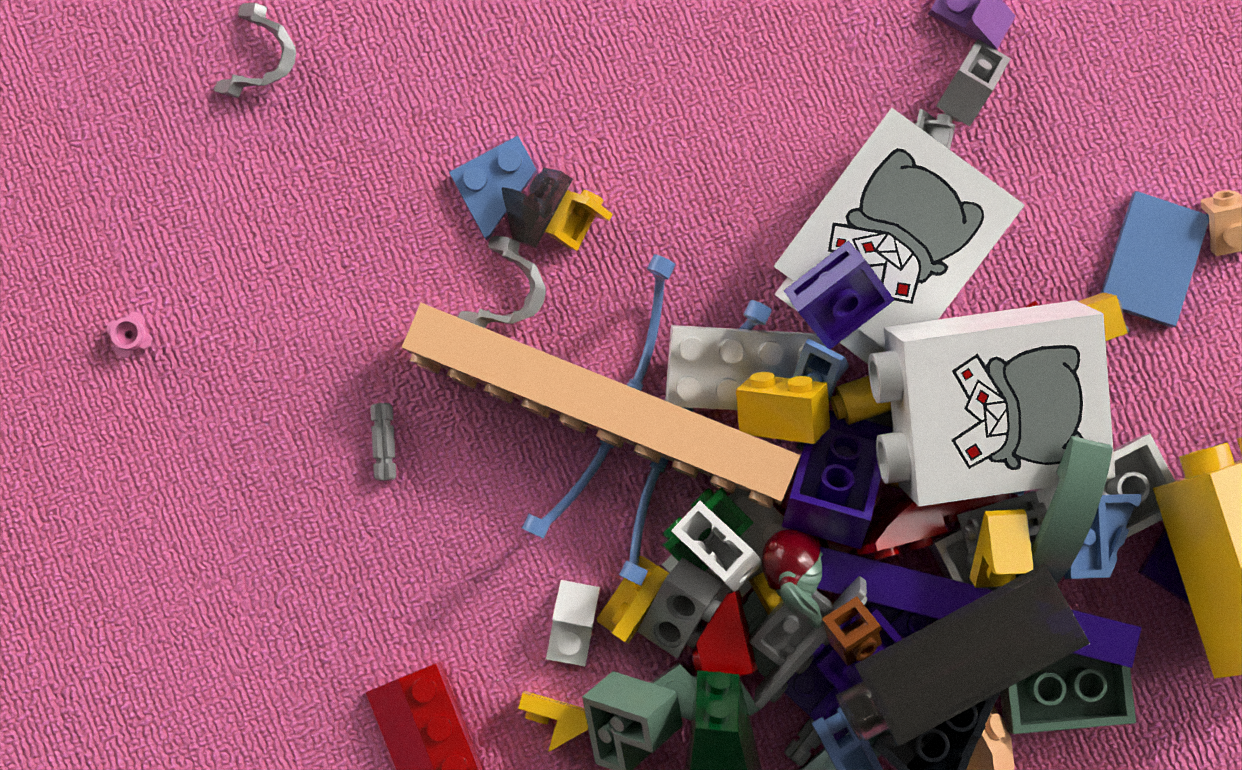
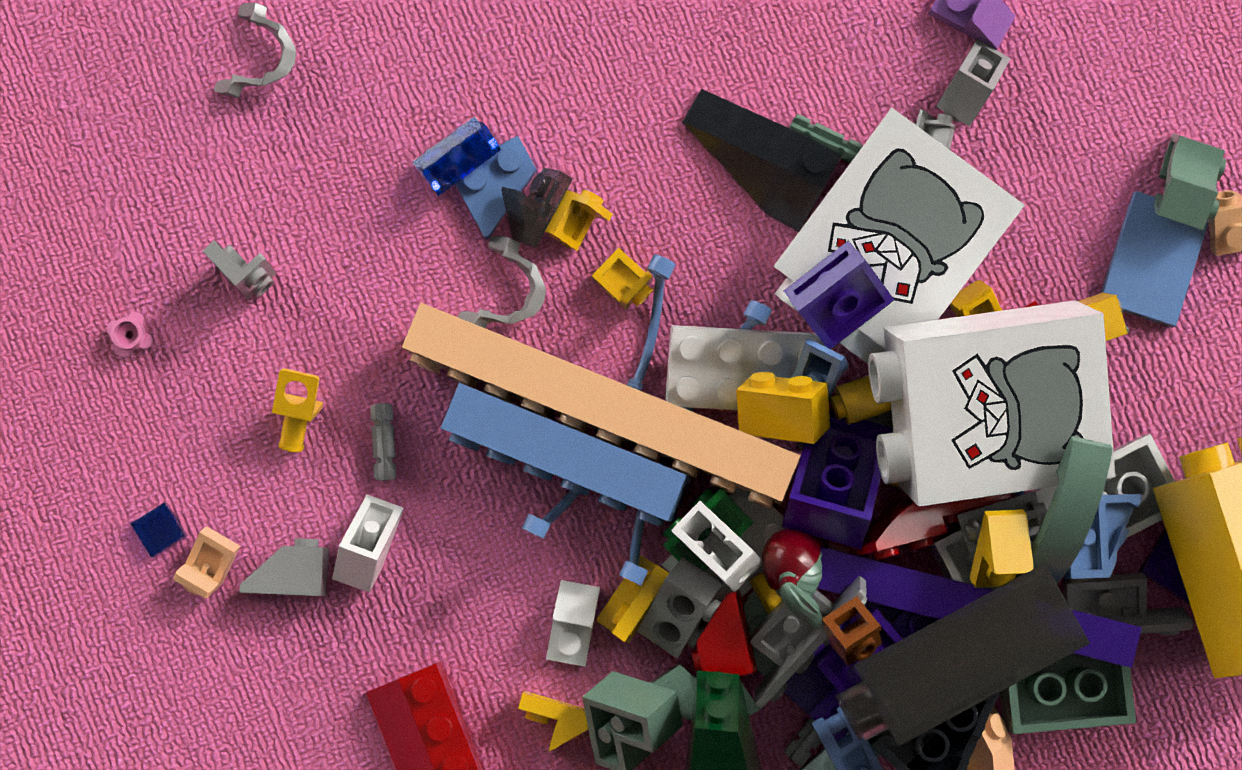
(159, 529): none -> clear blue tile
(207, 563): none -> light nougat bracket
(248, 278): none -> light grey bracket
(292, 571): none -> light grey slope
(295, 409): none -> yellow bracket
(367, 543): none -> white slope
(457, 155): none -> clear blue bracket
(565, 452): none -> medium blue brick
(624, 280): none -> yellow bracket
(767, 159): none -> black wedge
(826, 137): none -> sand green axle
(975, 299): none -> yellow slope
(1124, 600): none -> light grey bracket
(1191, 182): none -> sand green brick

